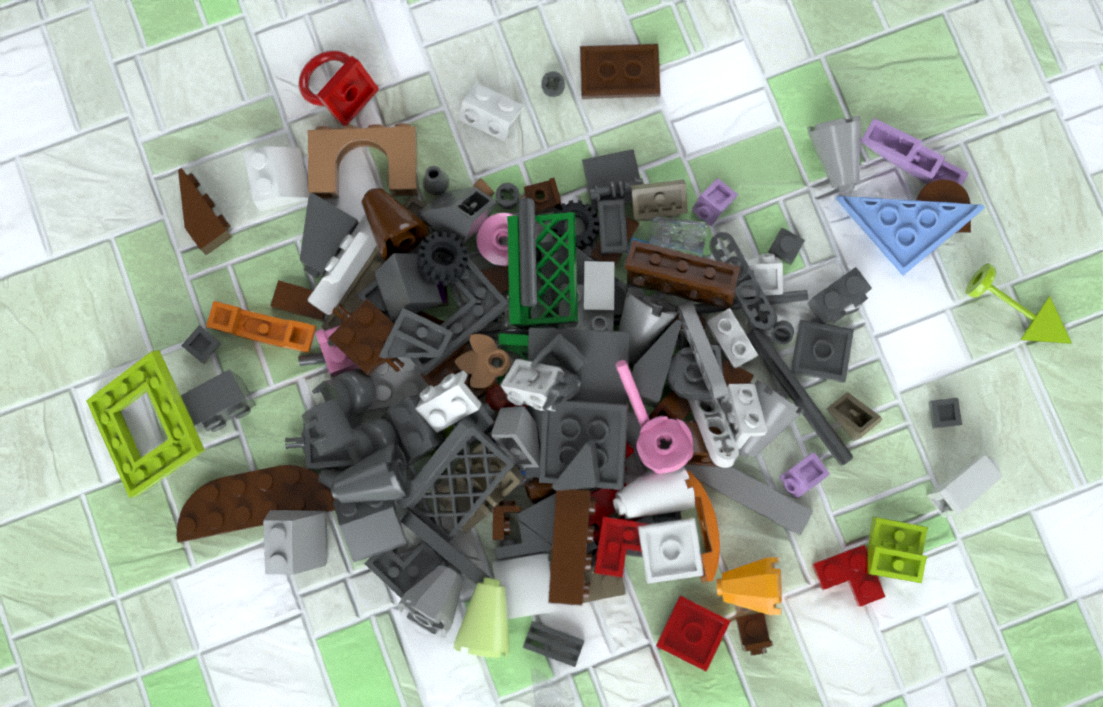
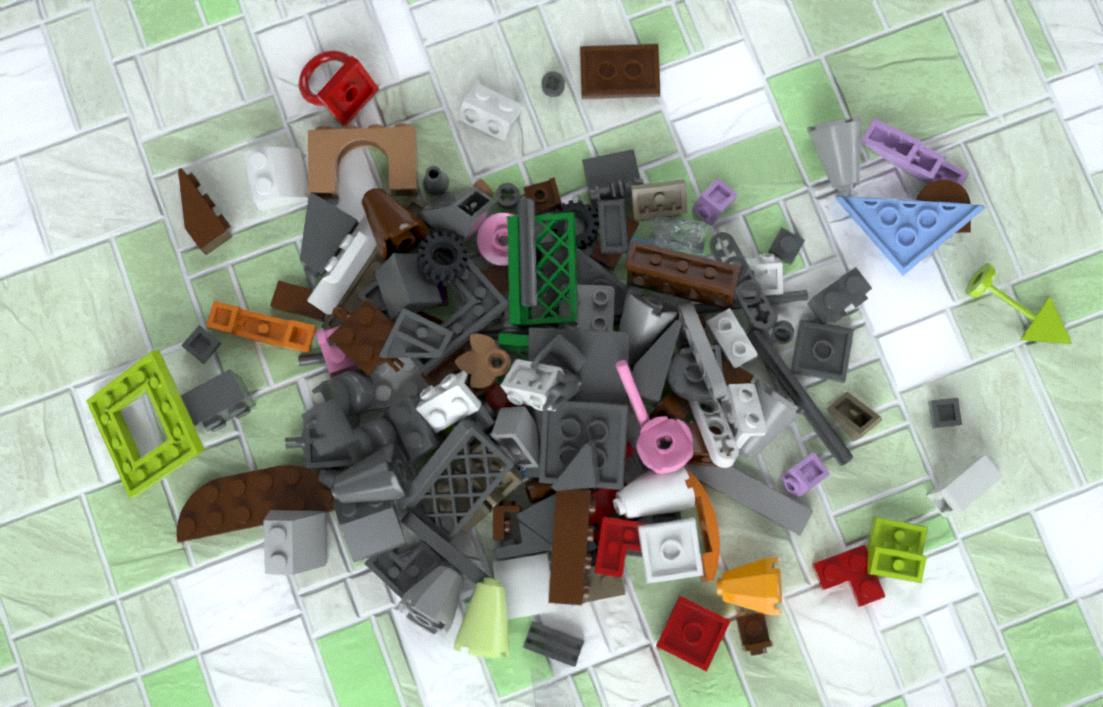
(598, 285): white sticker -> none

